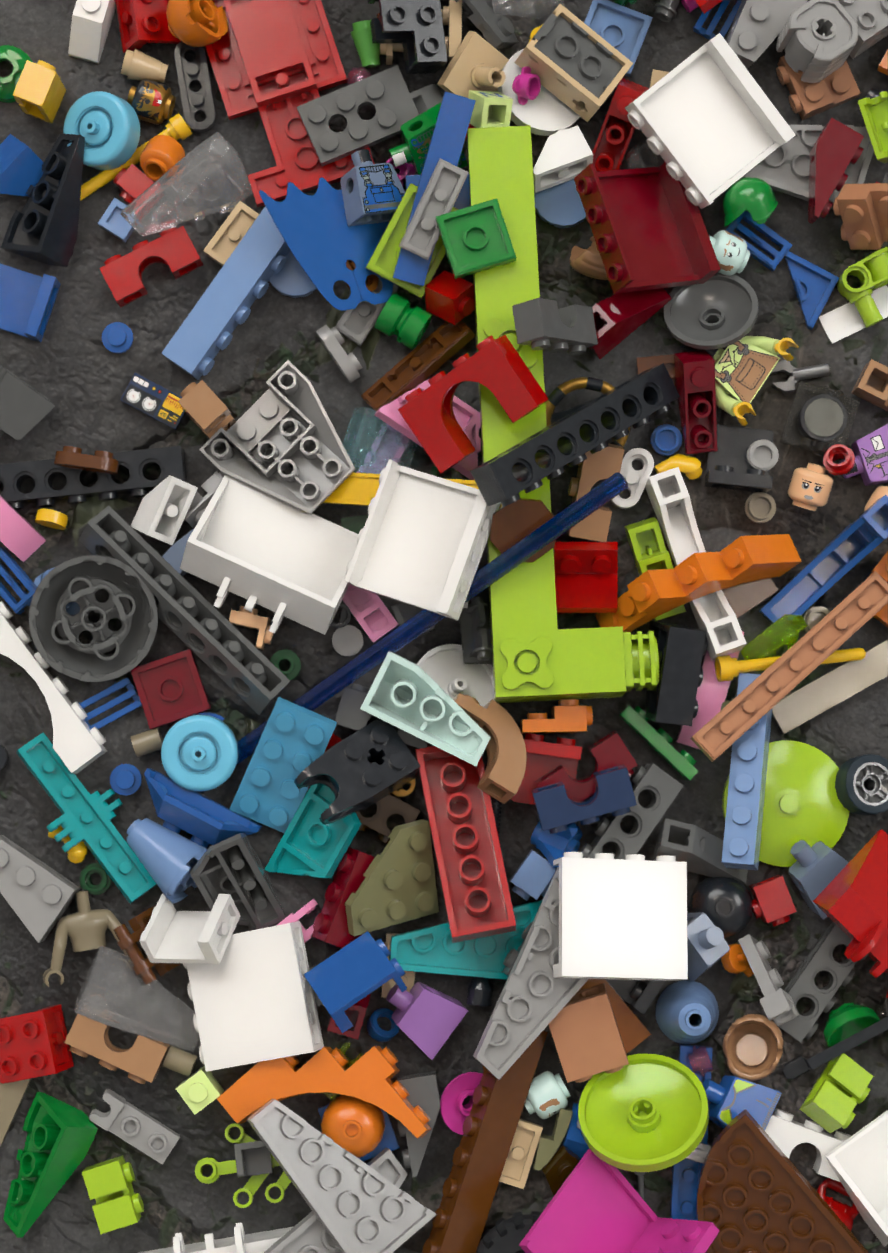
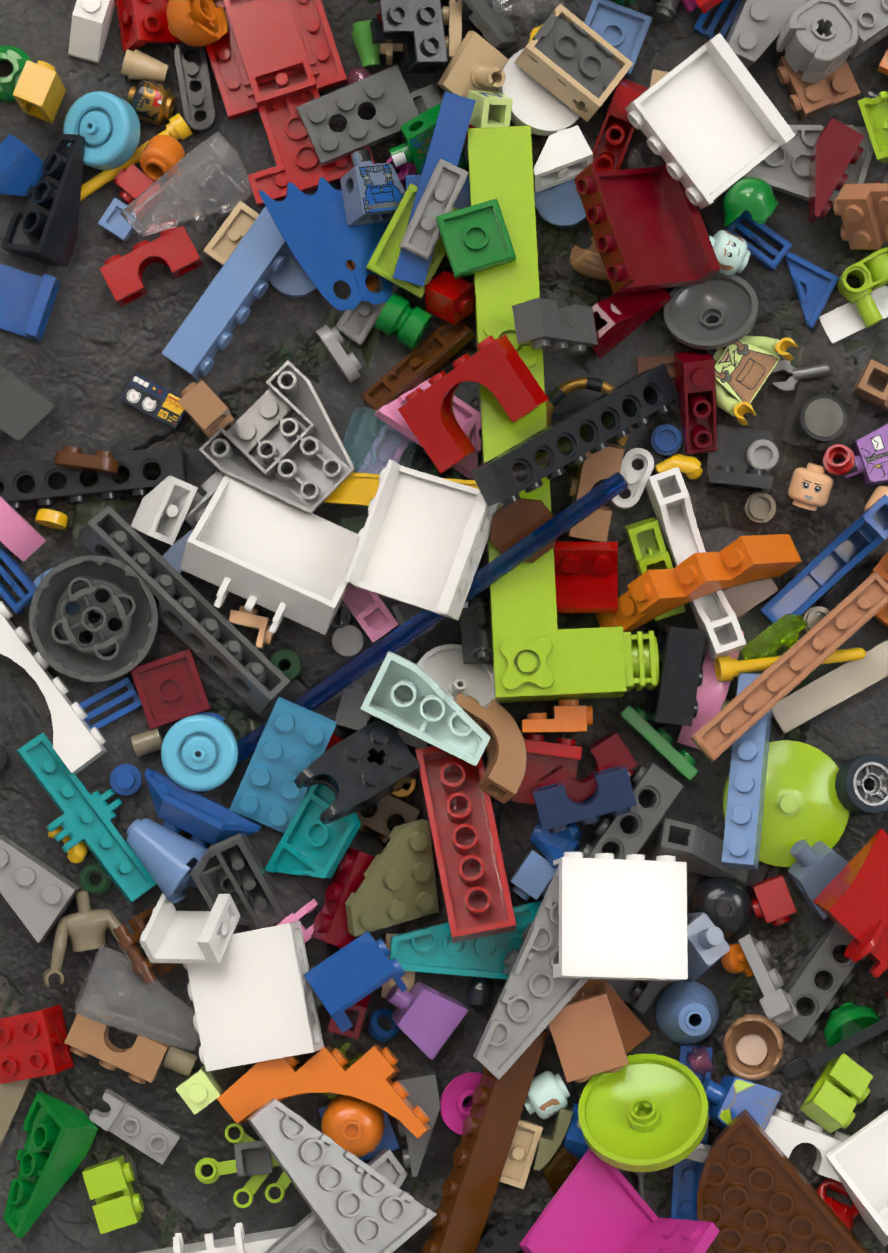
(117, 337): blue plate -> none
(526, 85): dark pink plate -> none

